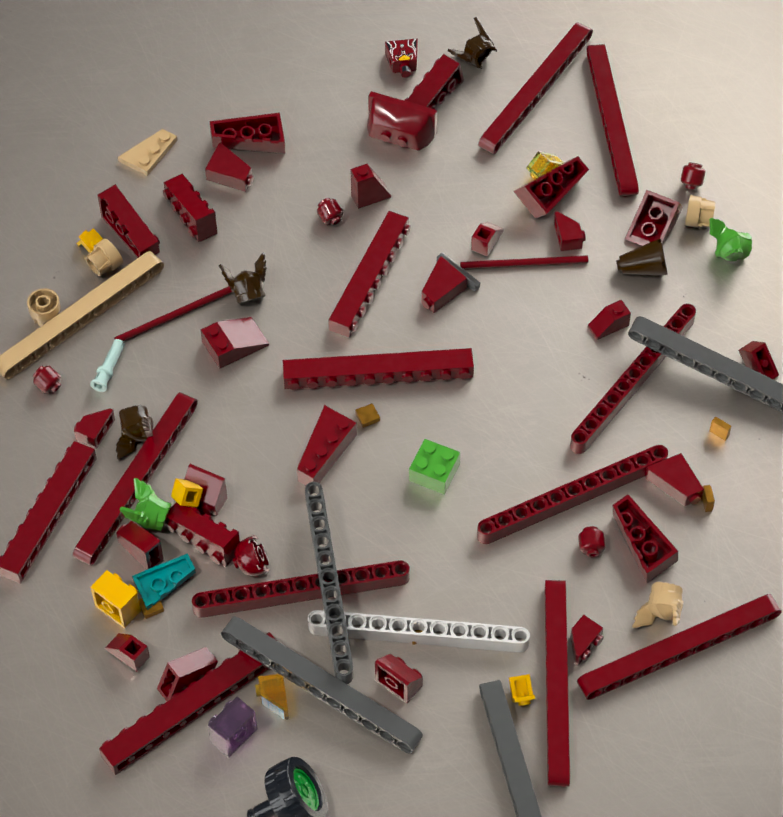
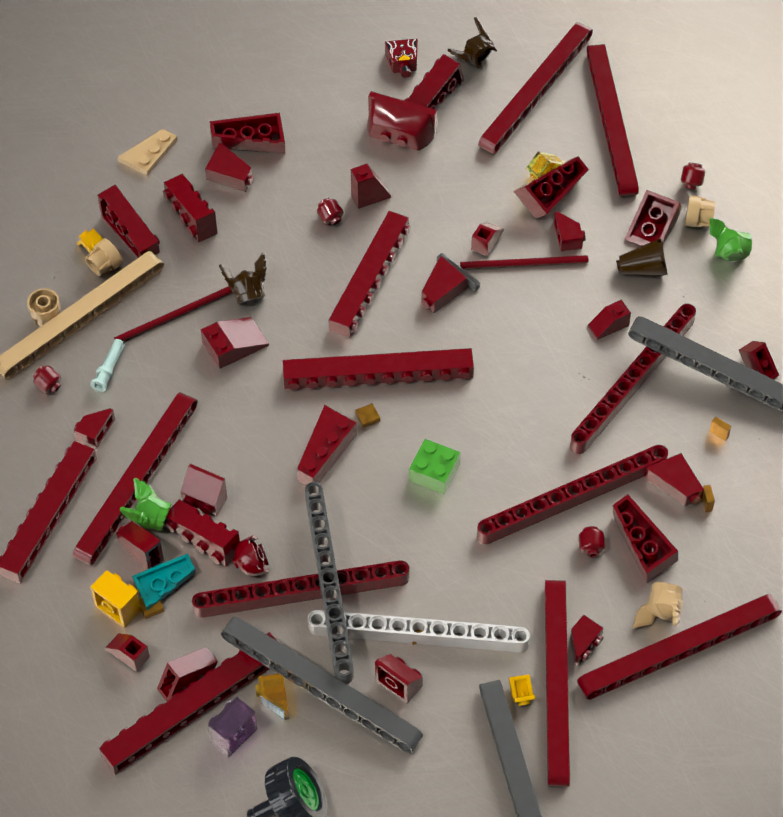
(135, 426): dark brown helmet -> none
(186, 492): yellow brick -> none

